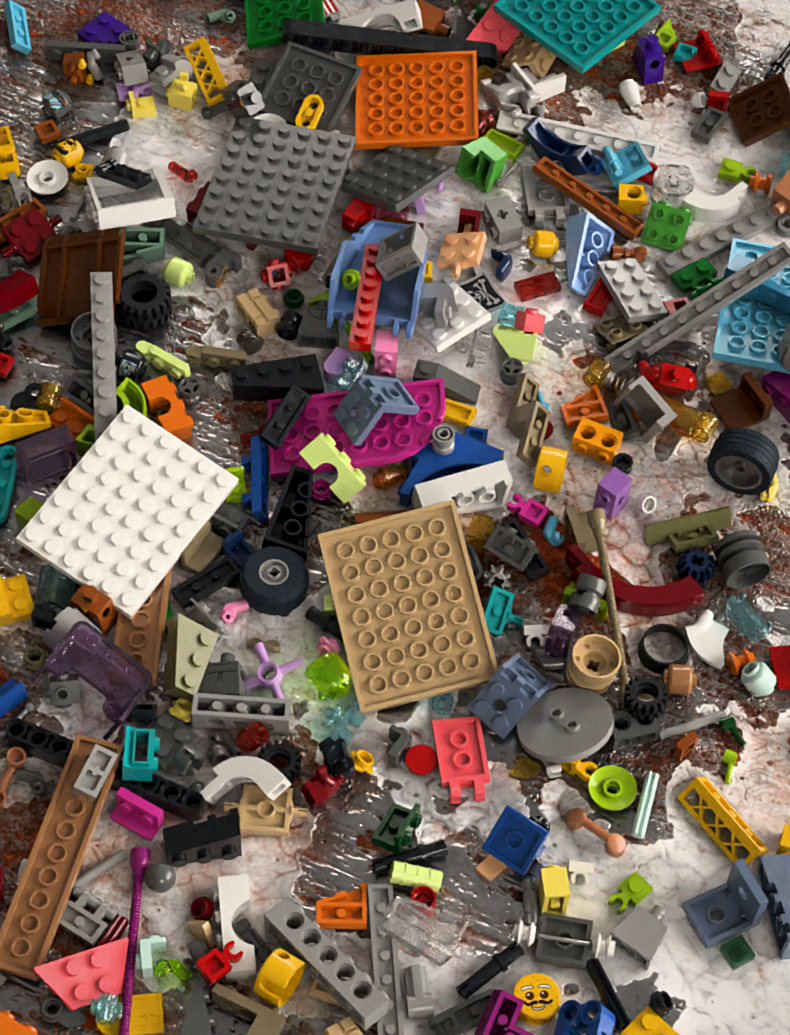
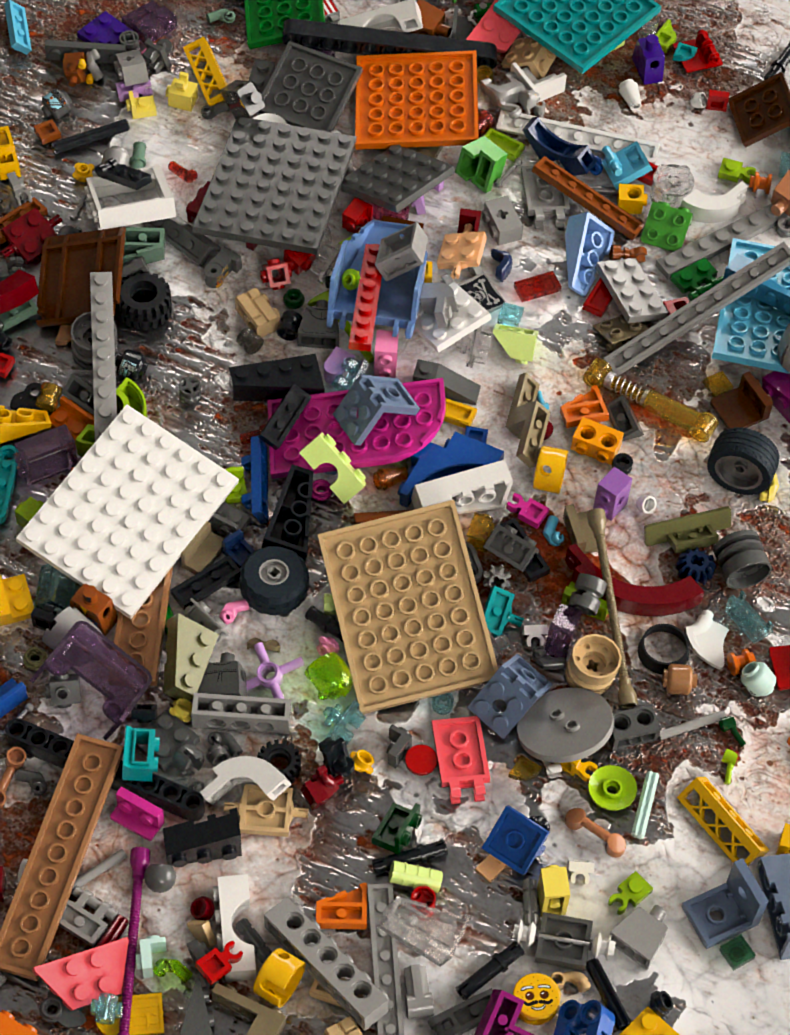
(47, 177): white dish -> none
(63, 336): none -> medium nougat tile
(68, 152): yellow head -> none
(94, 773): light grey hinge -> none
(138, 157): none -> sand green pin
(150, 21): none -> clear purple plate
(161, 395): orange arch -> none
(163, 360): yellowish green hinge -> none
(170, 70): light grey brick -> none
(178, 272): yellowish green head -> none
(214, 356): dark tan hinge -> none
(252, 737): clear red wheel -> none
(309, 115): yellow plate -> none
(443, 439): light grey wheel -> none
(510, 371): dark grey wheel -> none
(530, 320): coral plate -> none
(543, 243): yellow head -> none
(577, 978): none -> tan arm
(644, 708): black tyre -> none
(647, 405): light grey panel -> none
(667, 377): red torso -> none
(685, 745): dark orange plate -> none
(708, 125): dark grey plate -> none
(727, 74): light grey hinge -> none

